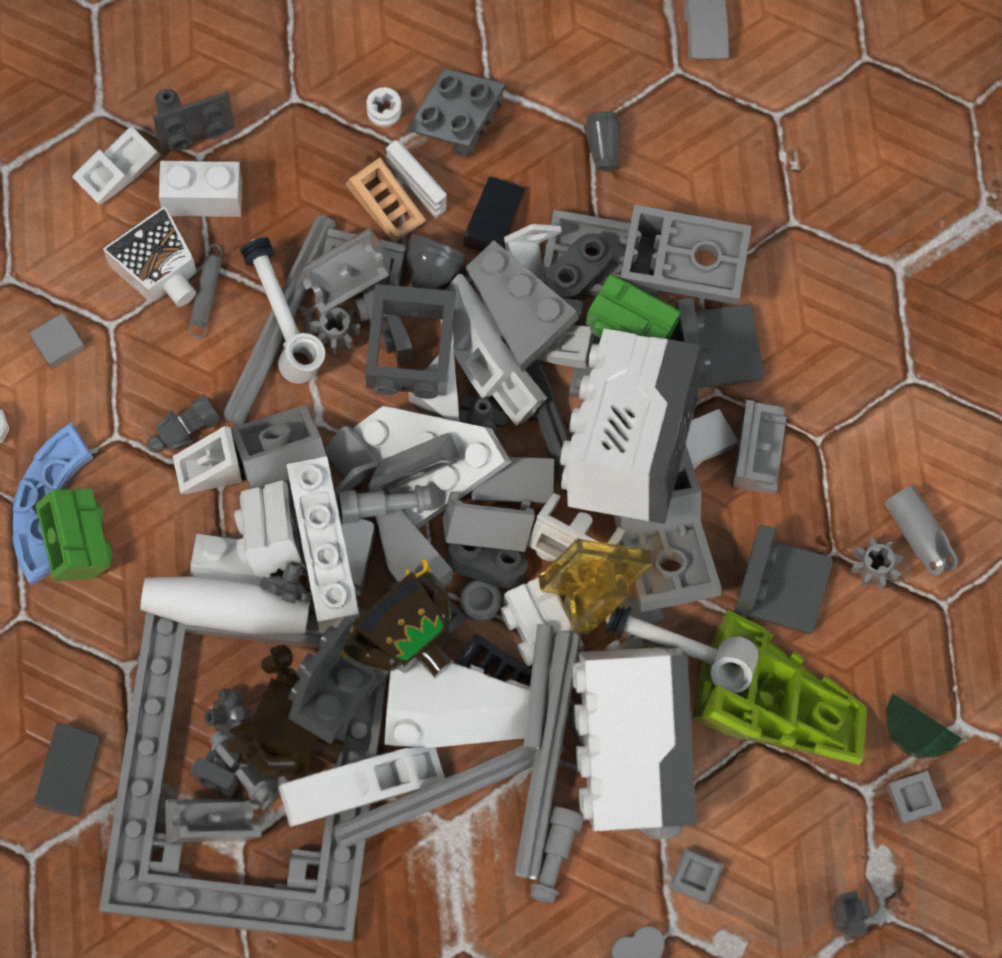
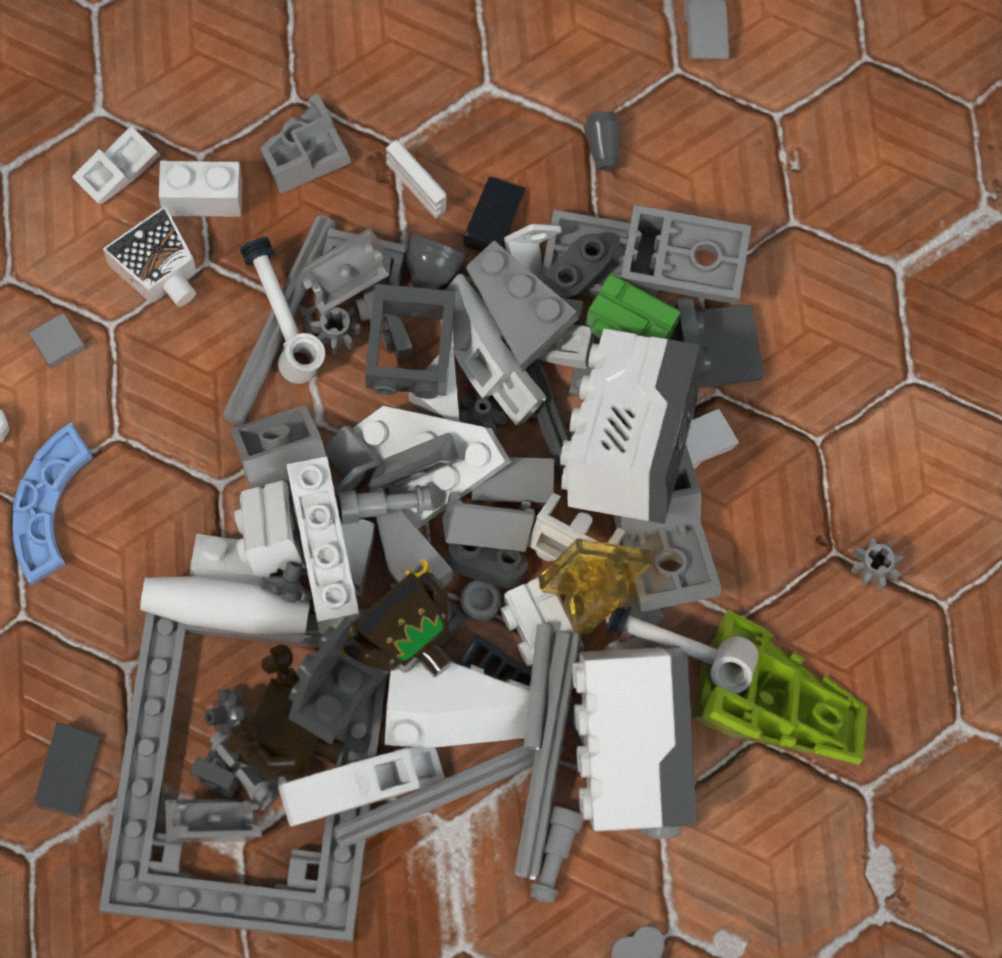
(73, 534): bright green brick -> none
(175, 430): dark grey piece -> none
(181, 125): dark grey hinge -> none
(206, 291): light grey piece -> none
(208, 463): white slope -> none
(305, 148): none -> light grey slope
(388, 116): white bush -> none
(389, 182): light nougat slope -> none
(458, 110): dark grey hinge -> none
(696, 876): light grey tile -> none
(759, 447): light grey hinge -> none
(783, 583): dark grey bracket -> none
(850, 916): dark grey plate -> none
(914, 798): light grey plate -> none
(916, 732): clear green tile -> none
(921, 530): light grey piece -> none

